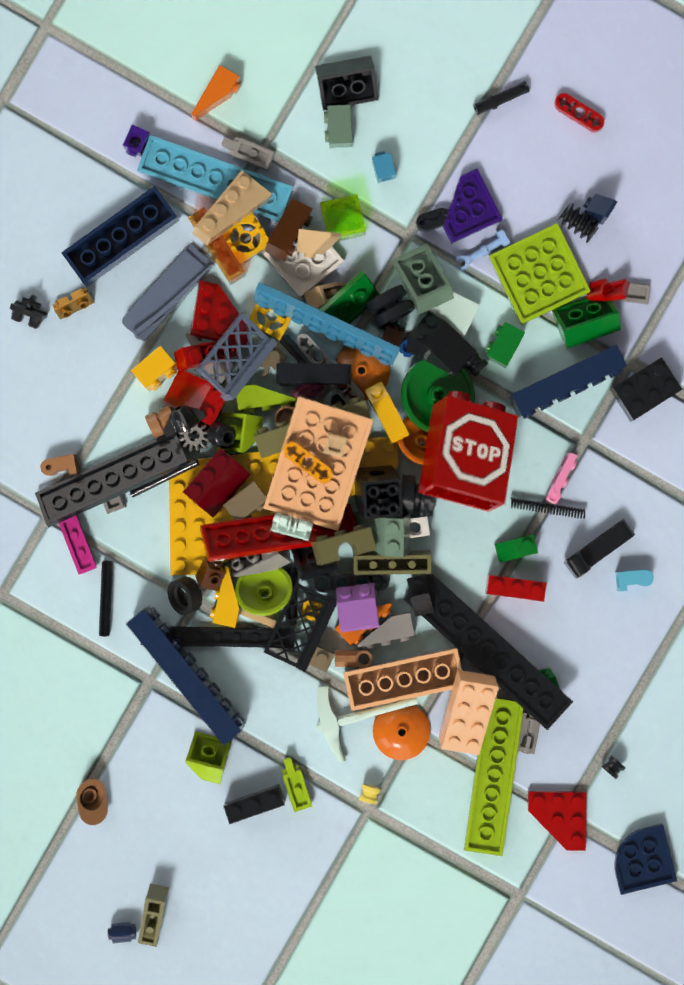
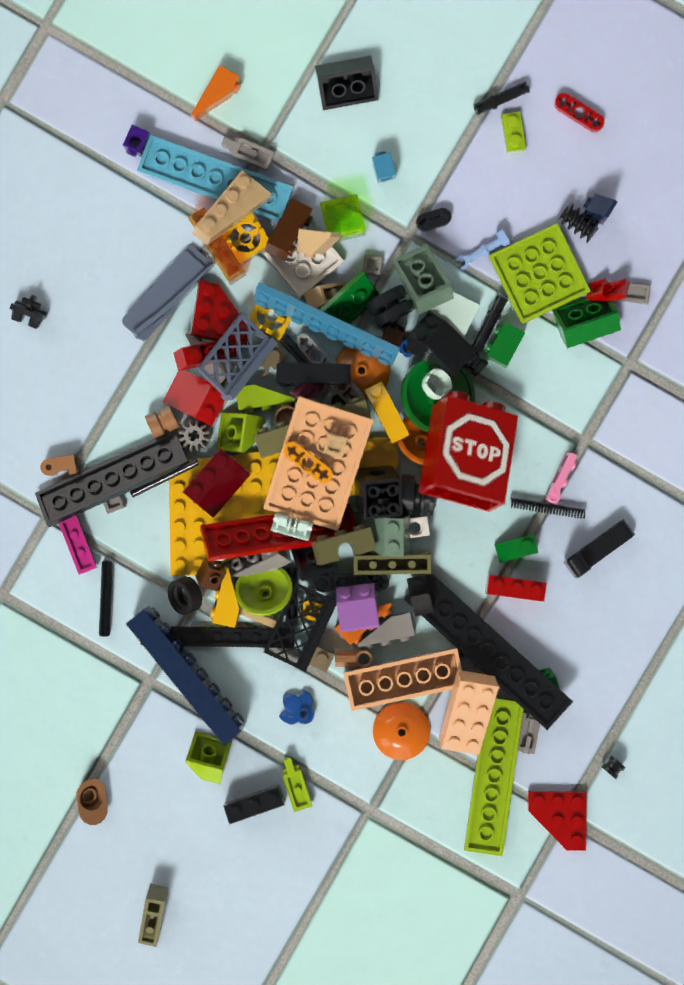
(80, 300): pearl gold hinge -> none
(120, 236): dark blue brick -> none
(122, 932): dark blue brick -> none
(155, 369): yellow brick -> none
(183, 419): black piece -> none
(221, 435): black head -> none
(246, 502): dark tan brick -> none
(295, 706): none -> blue plate
(331, 724): light aqua piece -> none
(339, 126): sand green brick -> none
(369, 794): light yellow wheel -> none
(372, 265): none -> light grey tile
(437, 384): none -> light aqua hair
(470, 208): dark purple plate -> none
(493, 316): none -> black pin
(513, 132): none -> lime plate
(572, 379): dark blue brick -> none
(634, 577): medium azure leg -> none
(644, 860): dark blue plate -> none
(646, 389): black brick -> none

